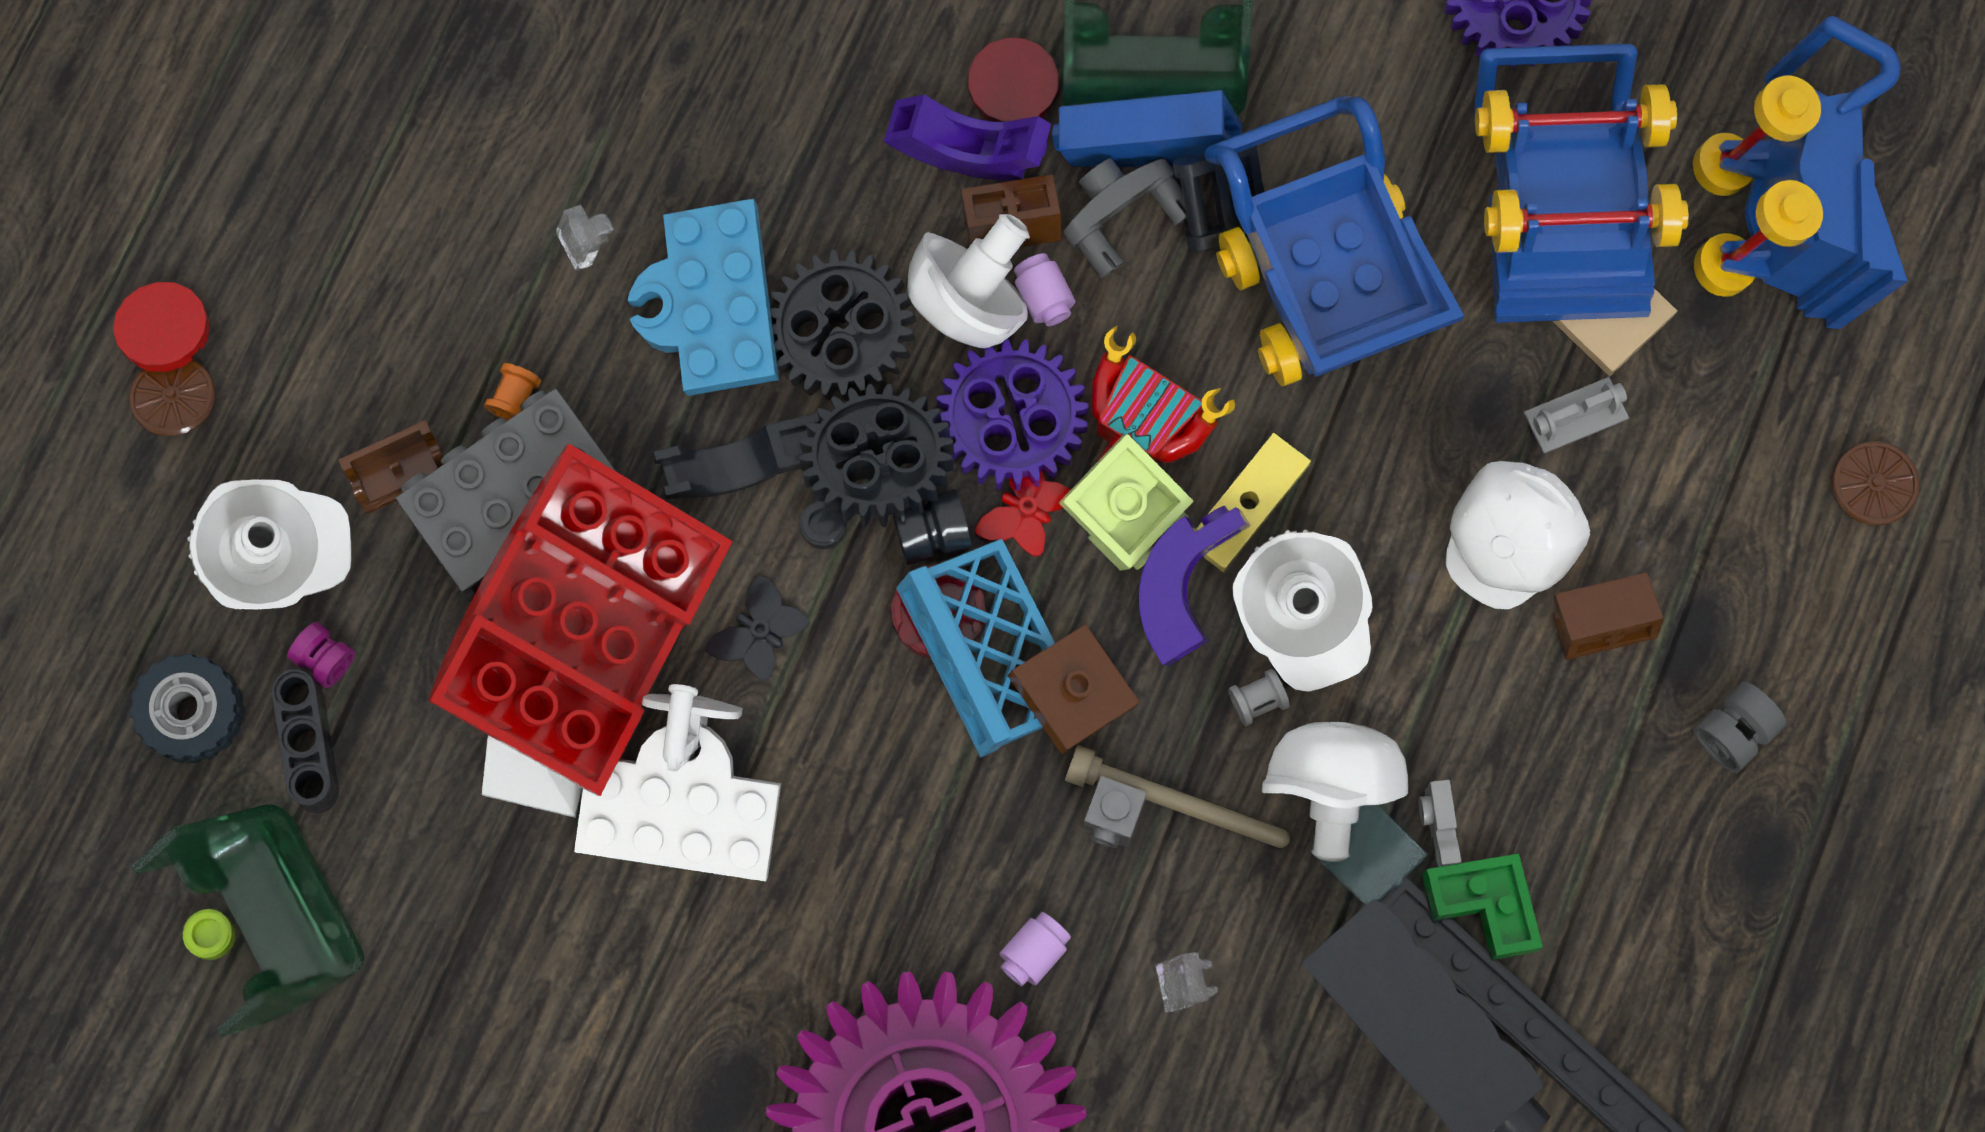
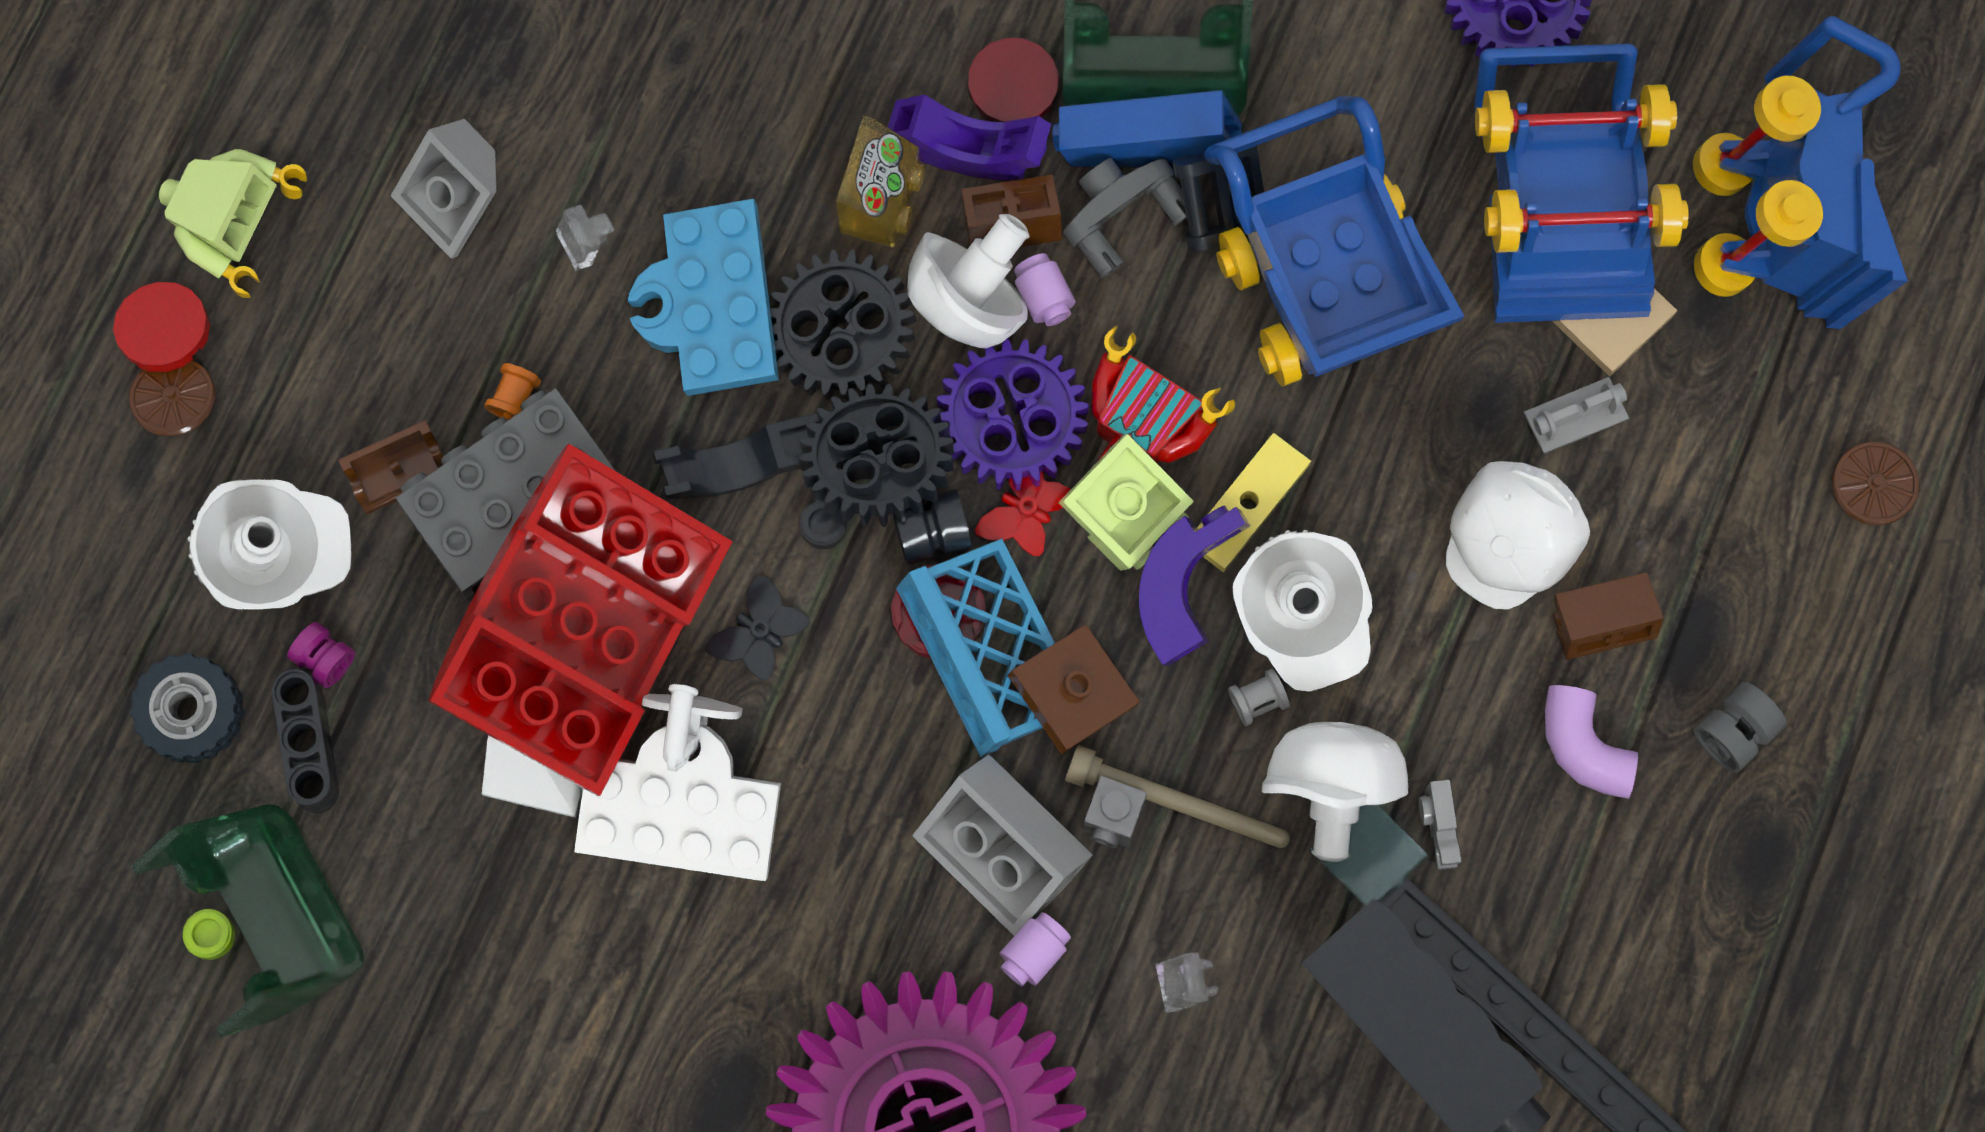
(221, 206): none -> yellowish green torso
(448, 184): none -> light grey slope
(879, 184): none -> clear yellow slope
(1001, 844): none -> light grey slope
(1494, 890): green plate -> none
(1578, 748): none -> lavender cylinder

